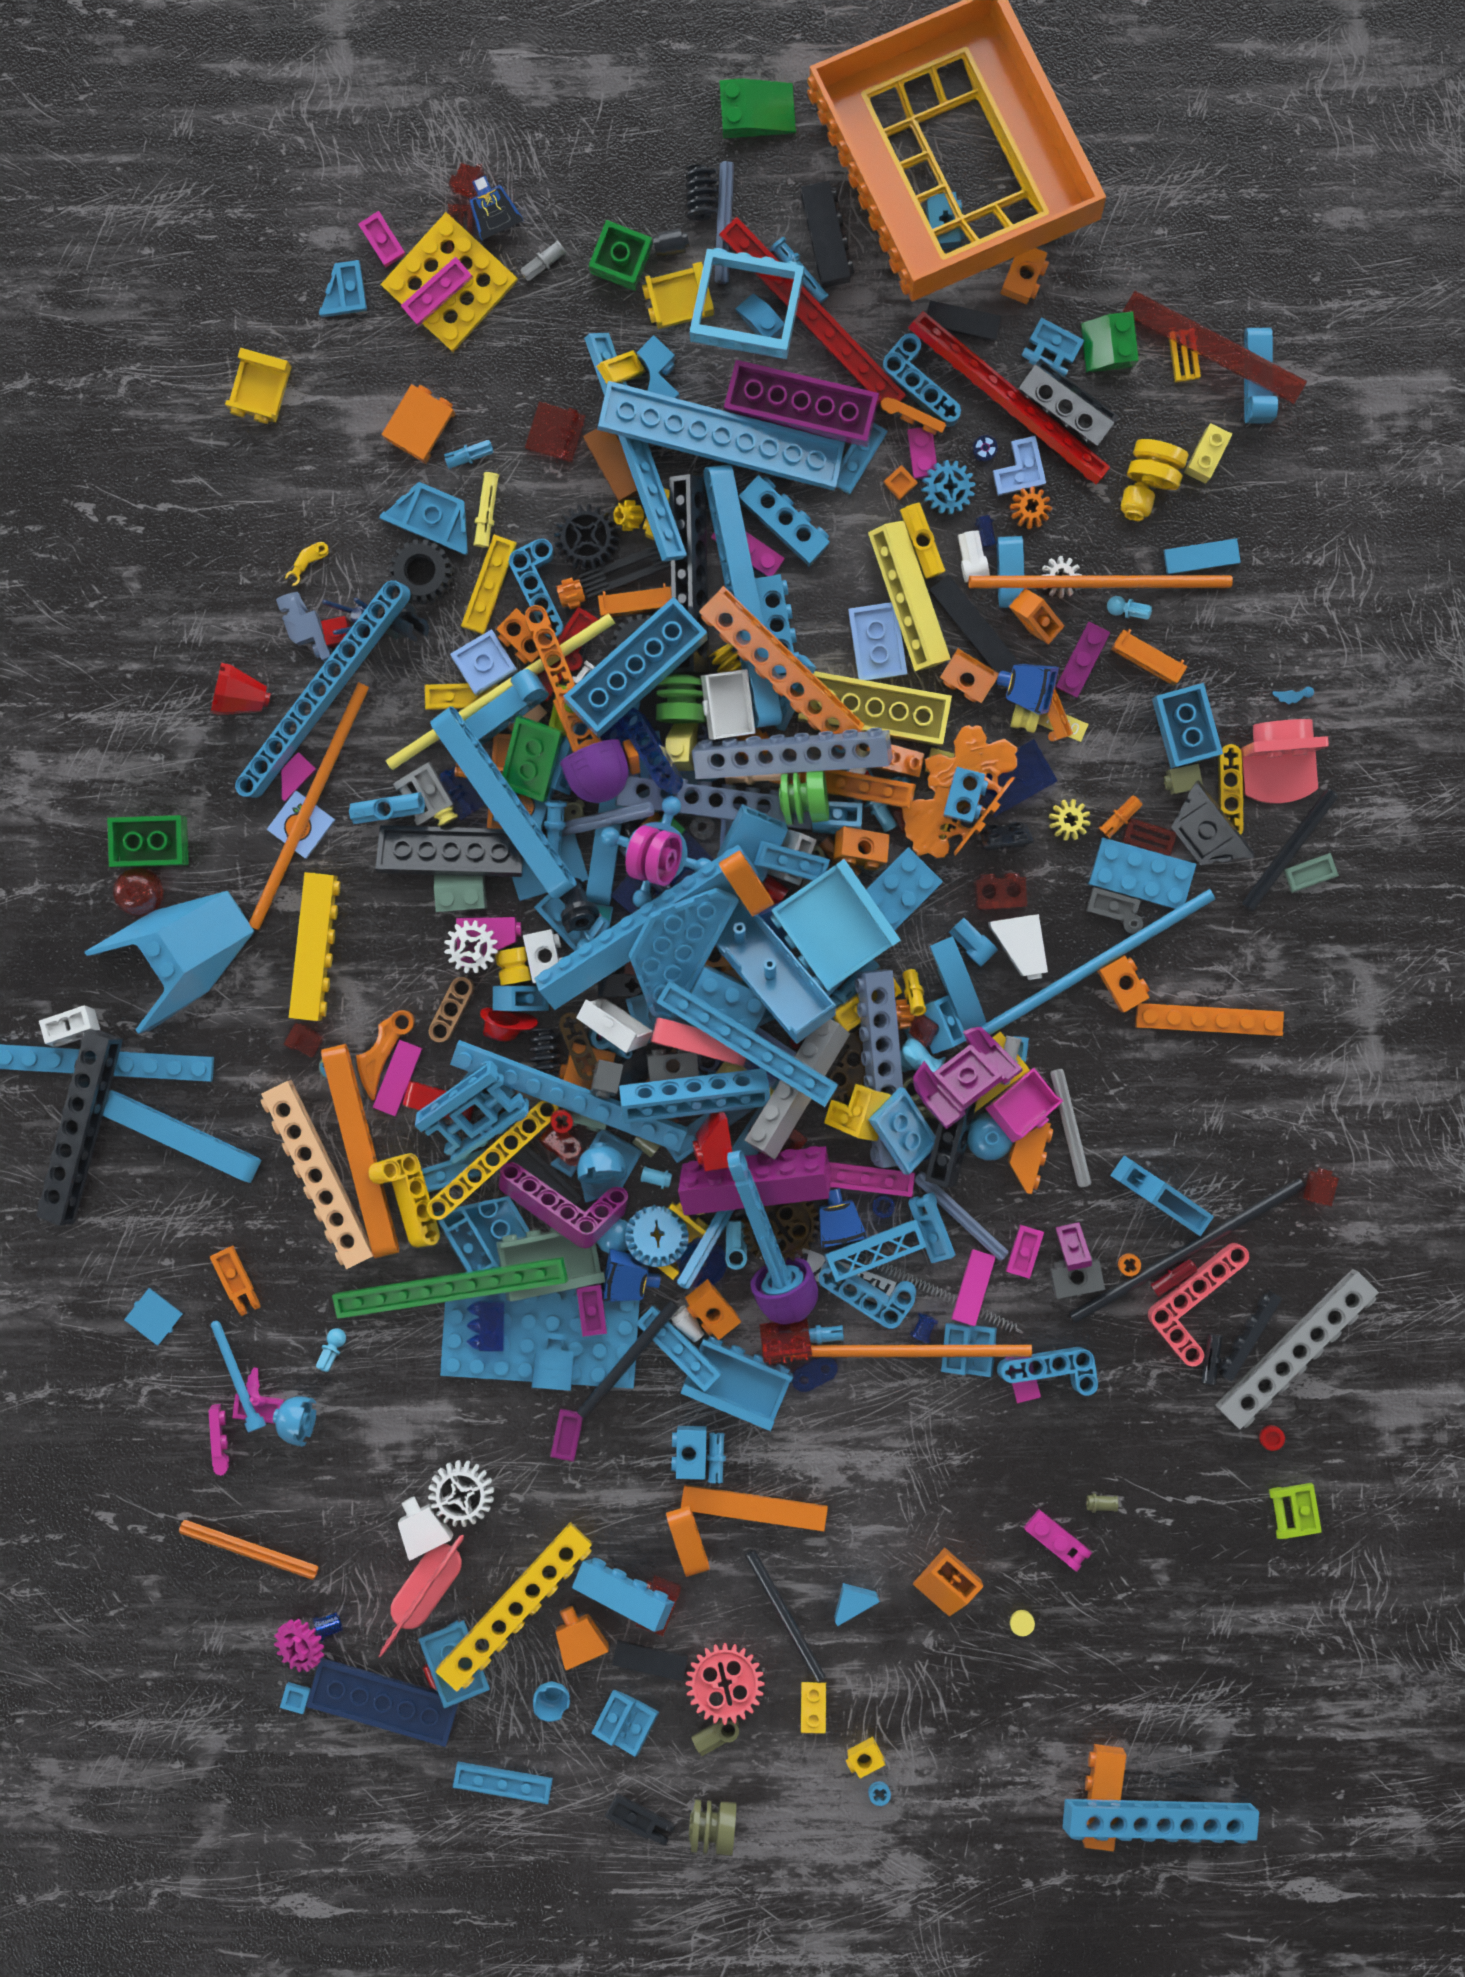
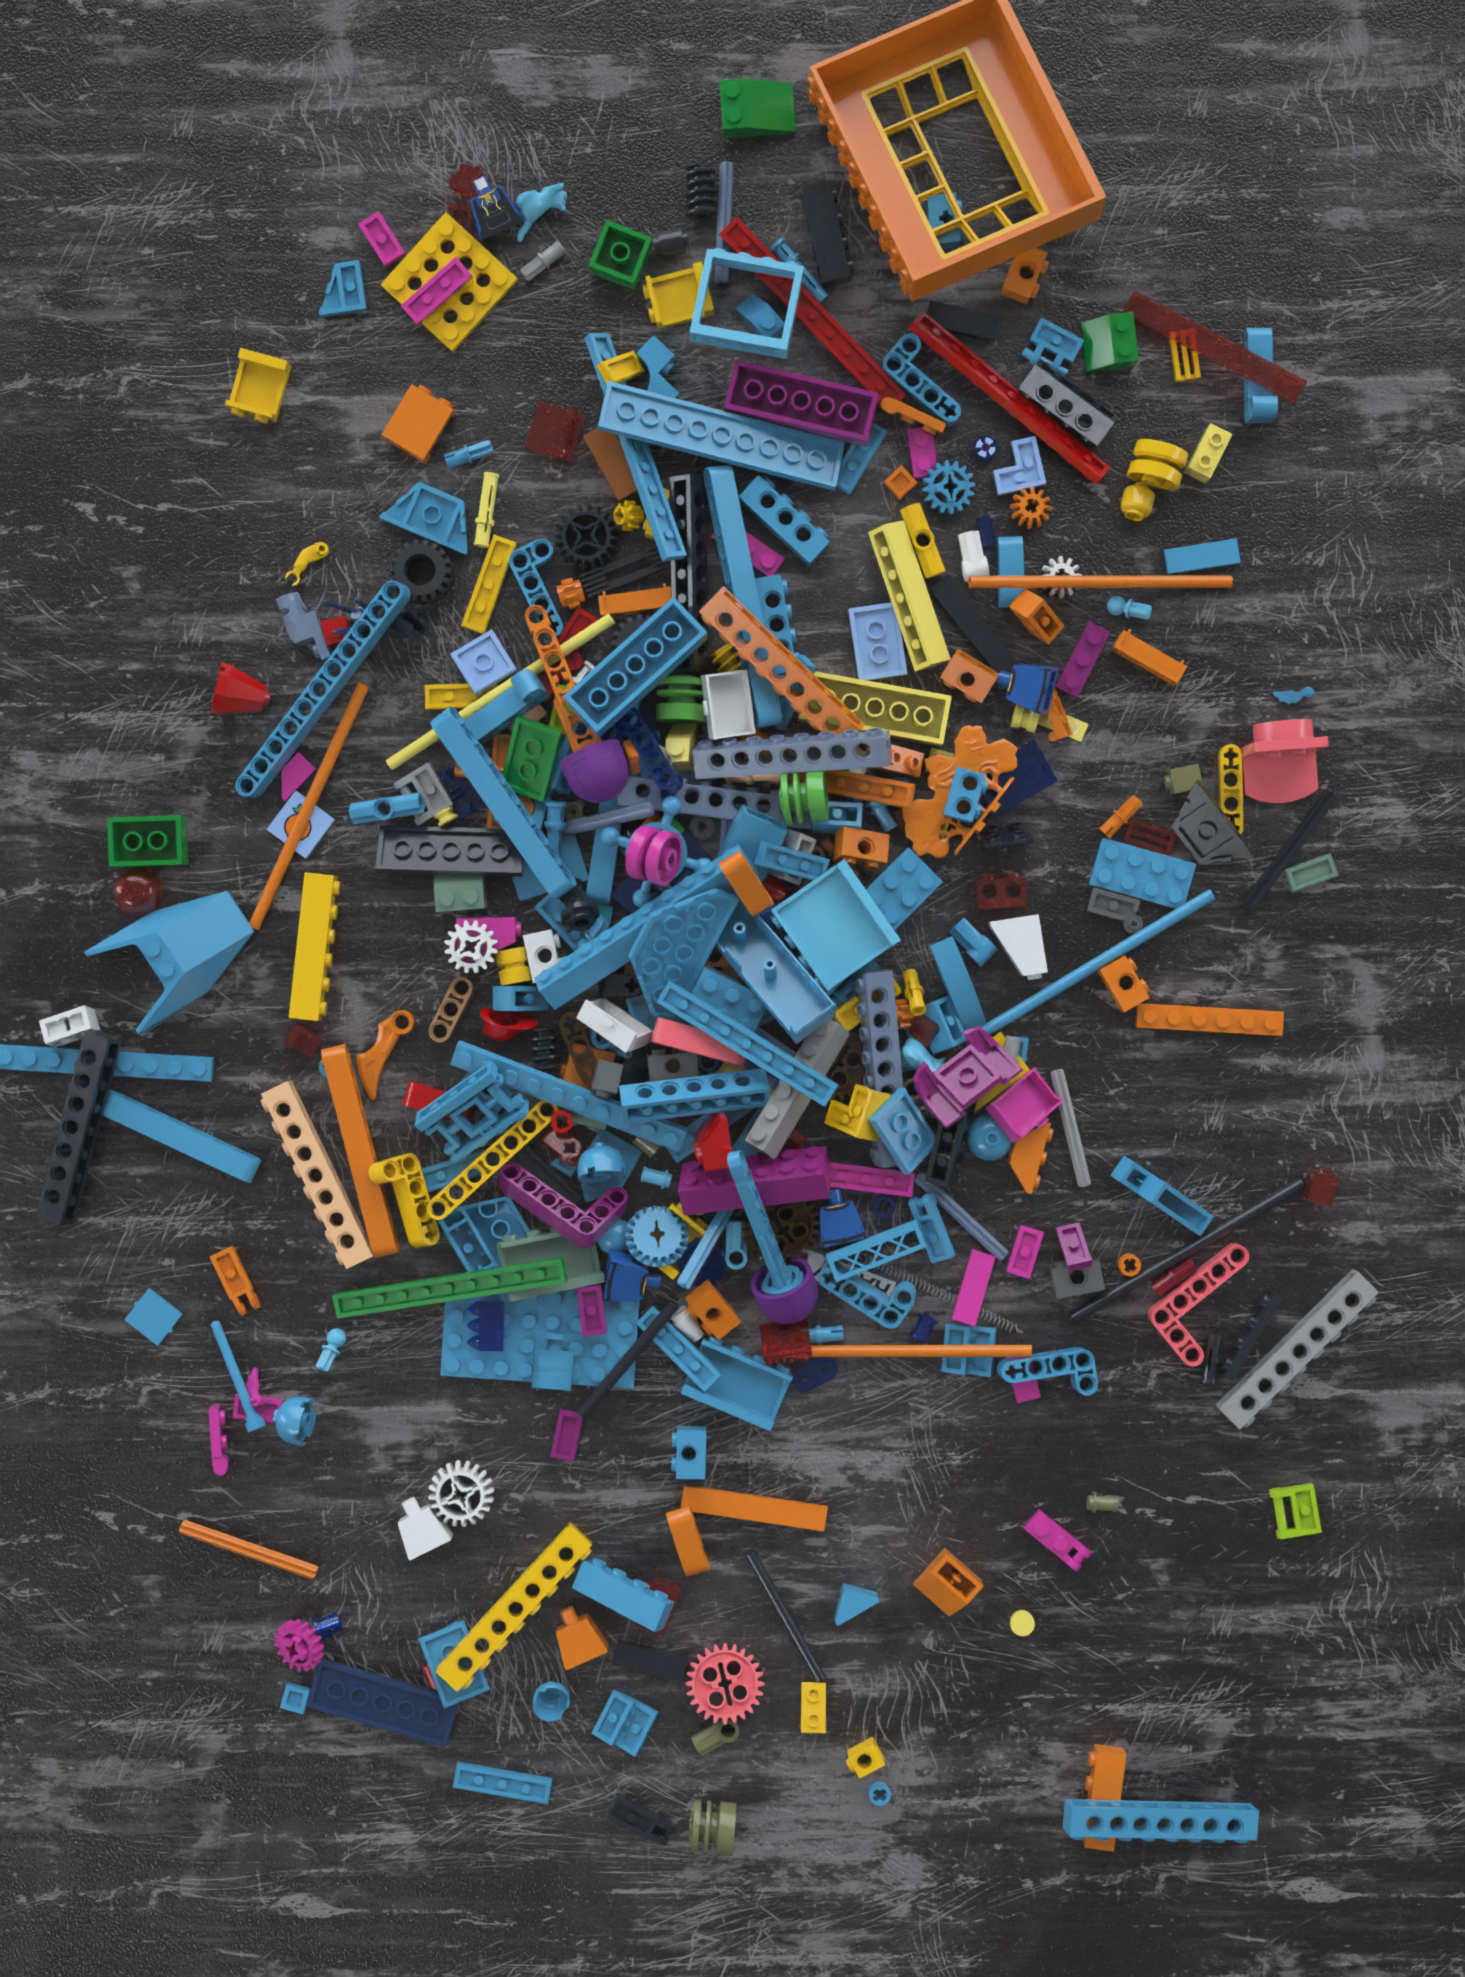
(397, 1077): dark pink tile -> none
(424, 1588): coral plant -> none
(520, 641): orange brick -> none
(534, 204): none -> medium azure animal
(716, 1457): dark azure pin -> none
(1067, 828): light yellow gear -> none
(1187, 725): dark azure brick -> none
(1272, 1437): red tile -> none

